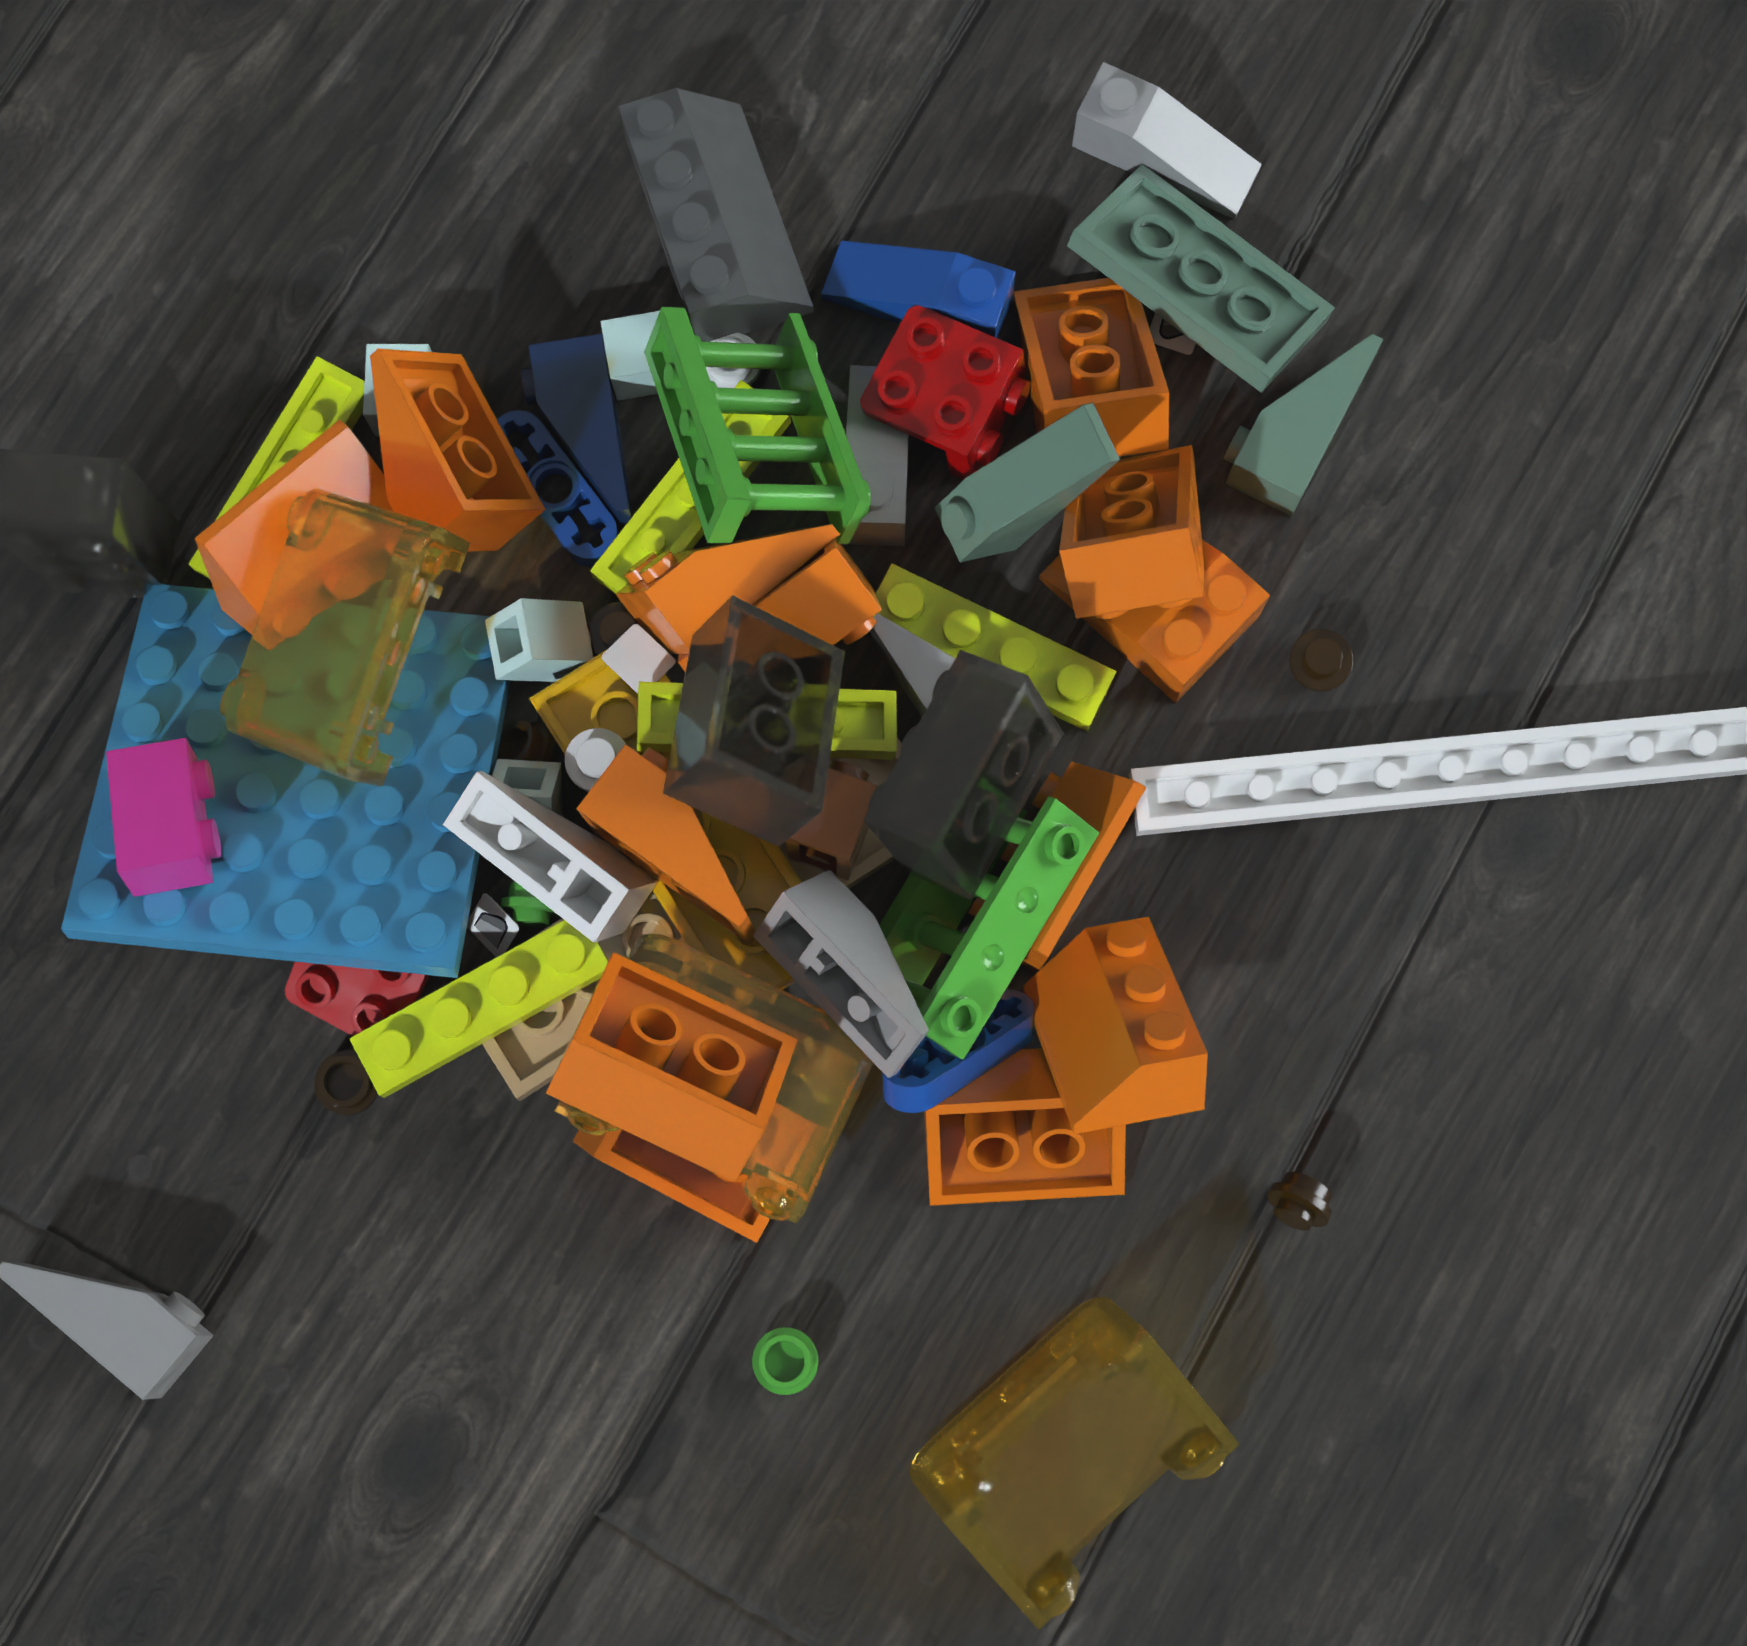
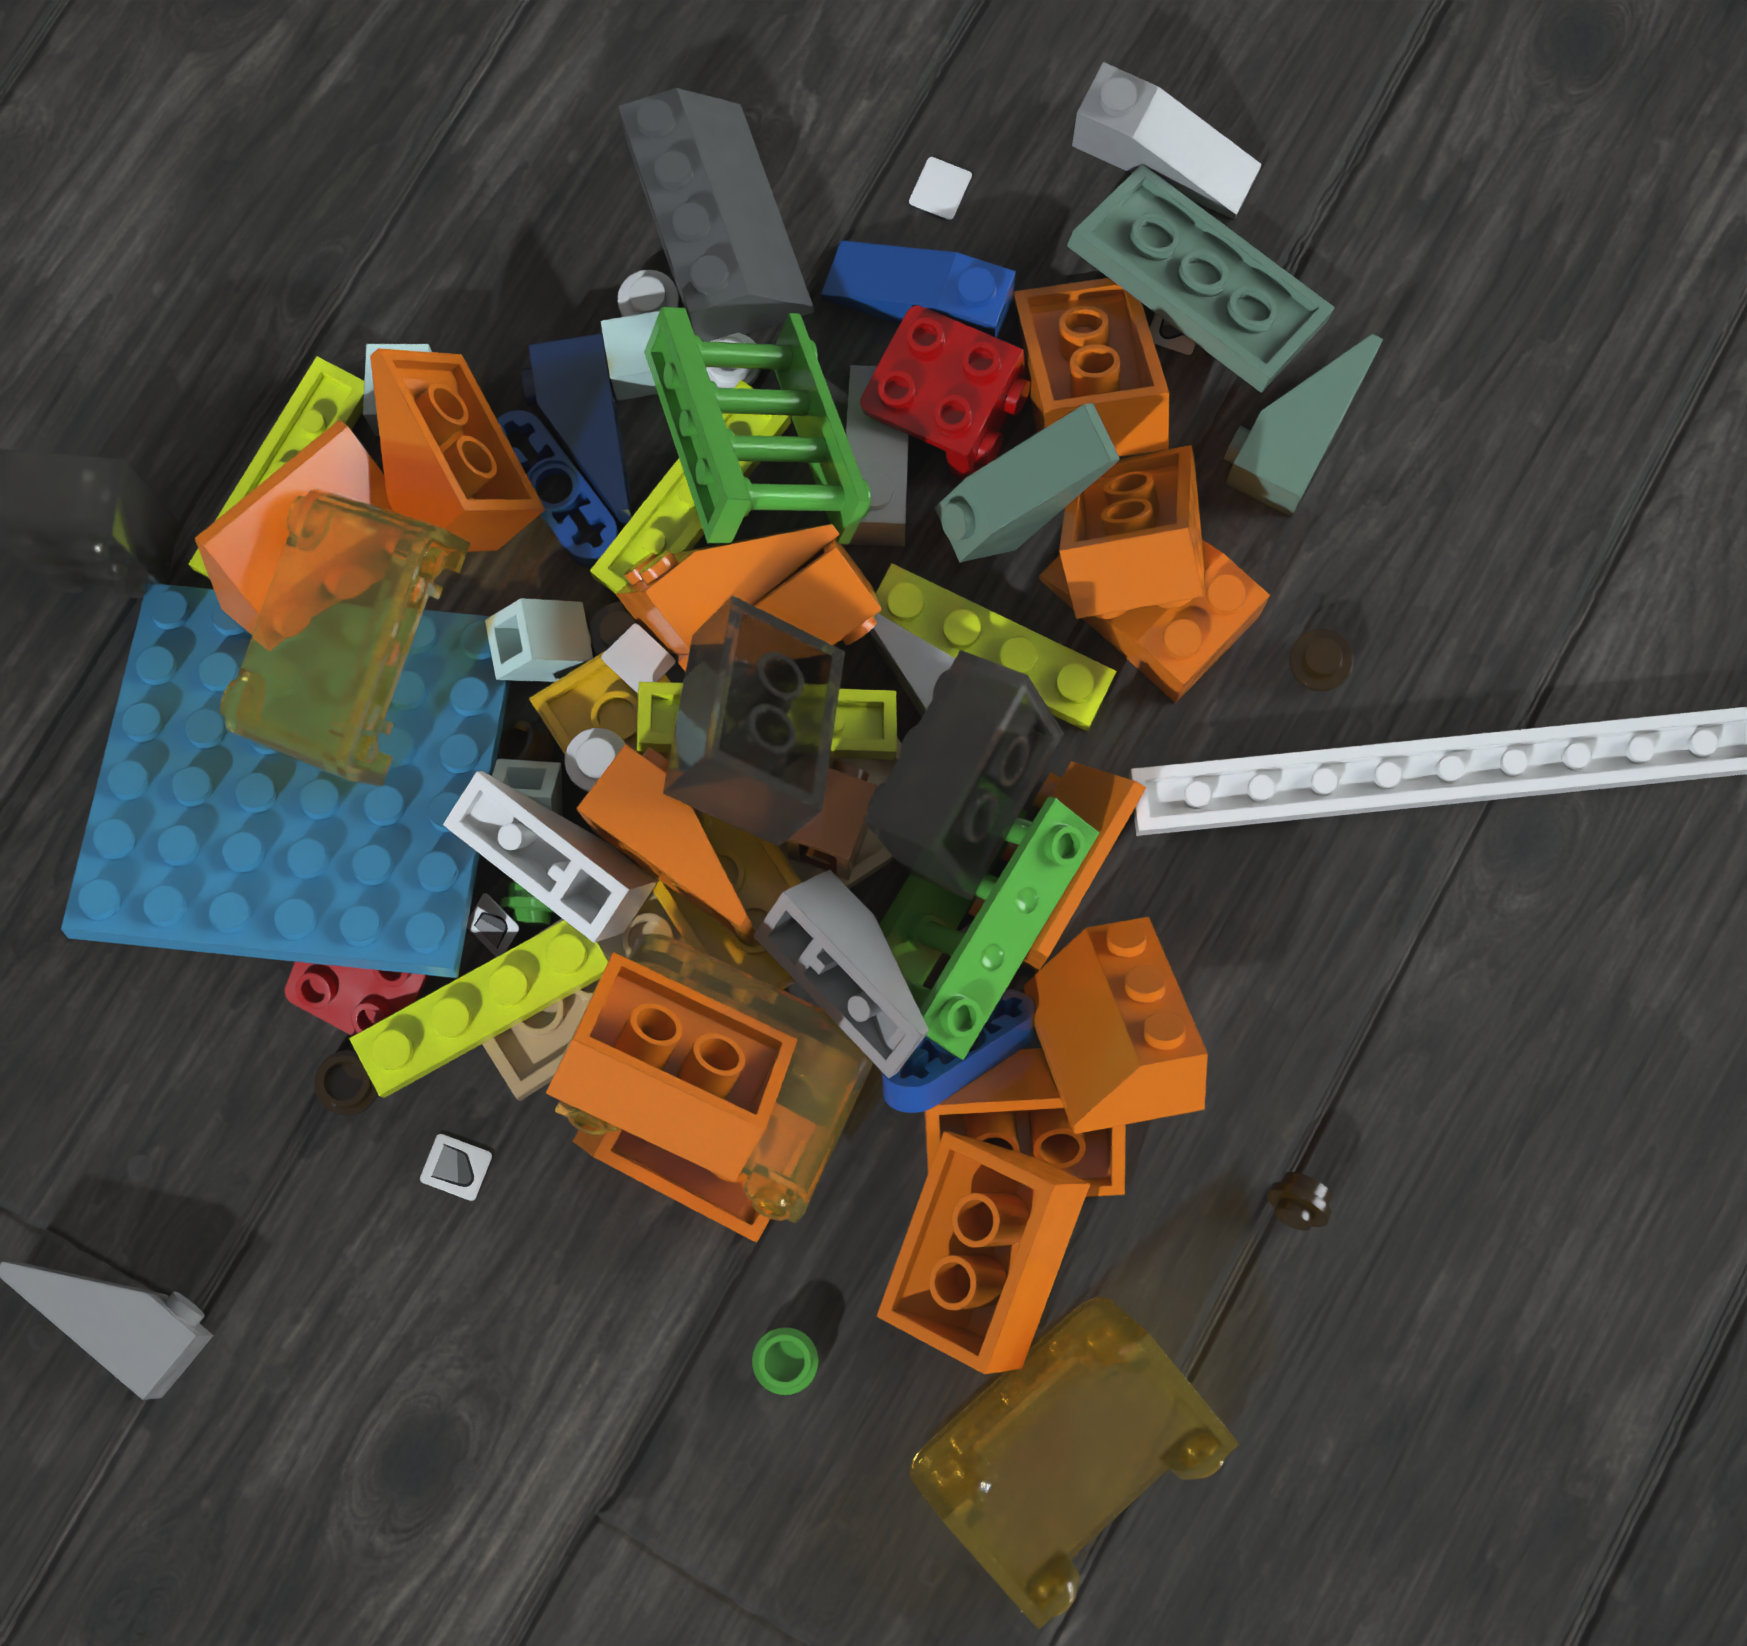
(161, 817): dark pink brick -> none
(456, 1167): none -> white sticker
(646, 293): none -> white plate
(940, 188): none -> white sticker
(982, 1252): none -> orange slope

